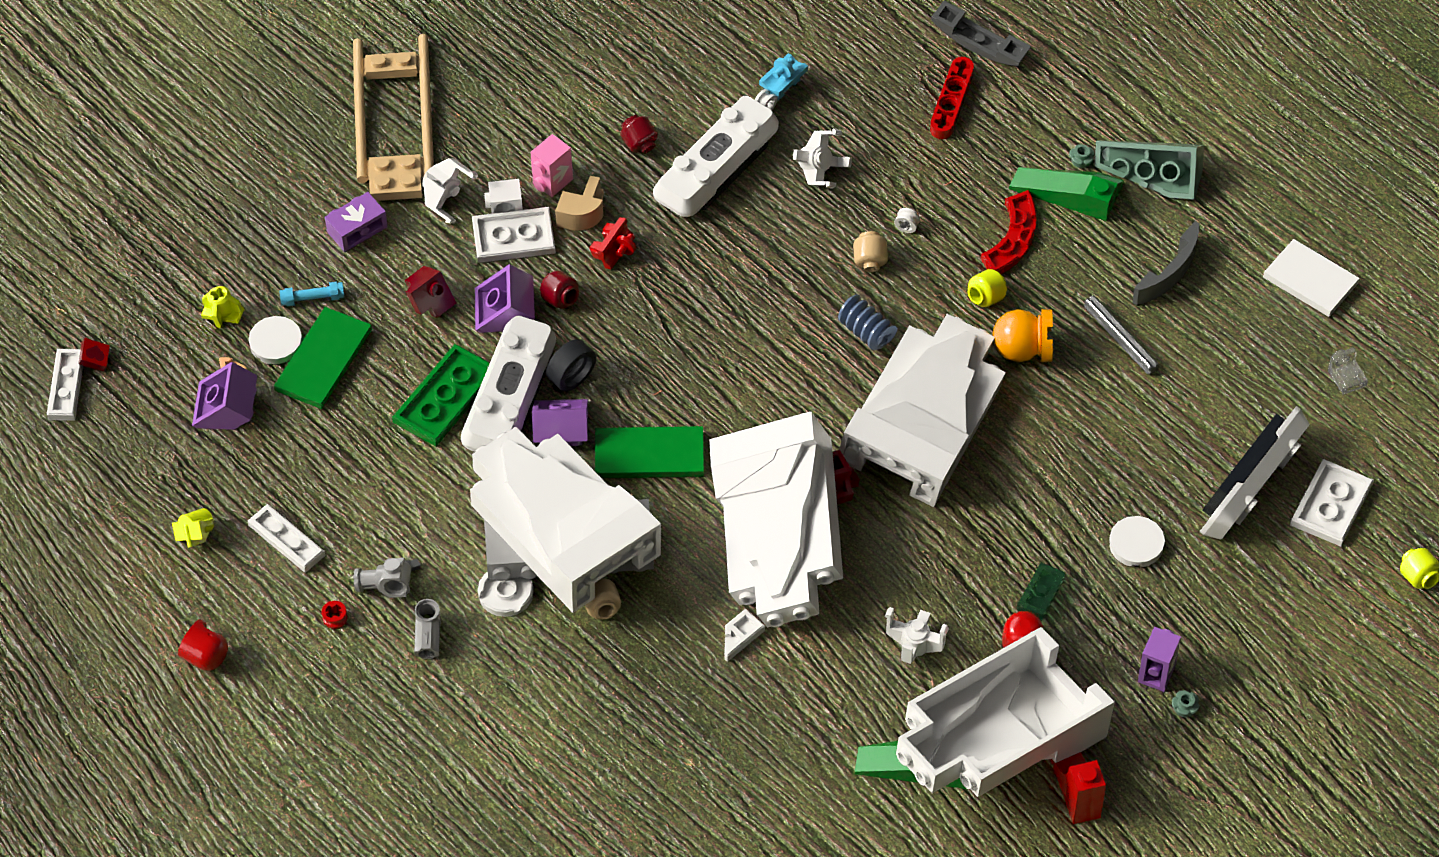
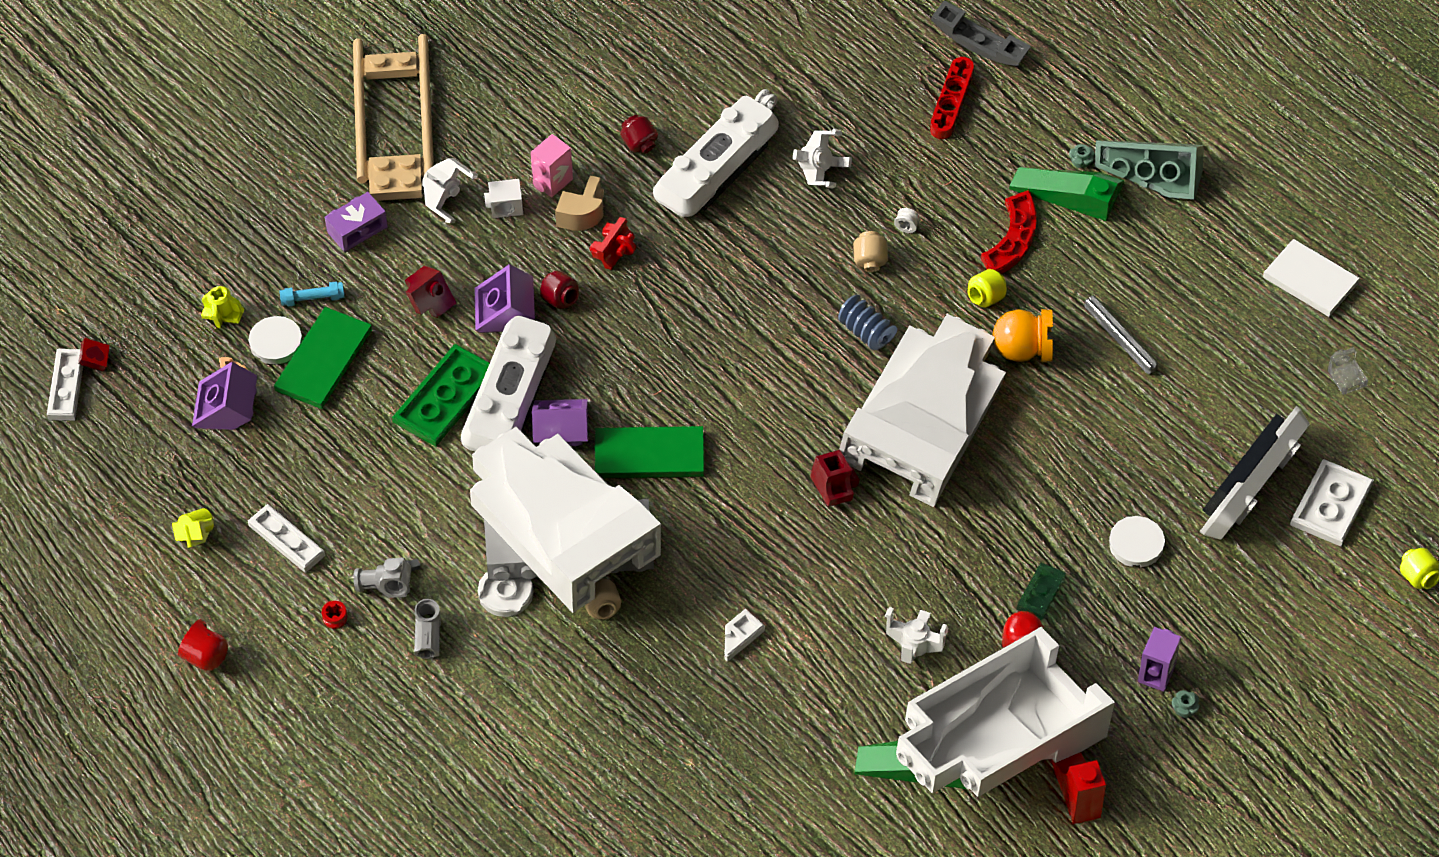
(513, 234): white tile -> none
(571, 365): black tyre -> none
(778, 515): white panel -> none
(783, 75): medium azure hips -> none
(1153, 285): dark grey slope -> none

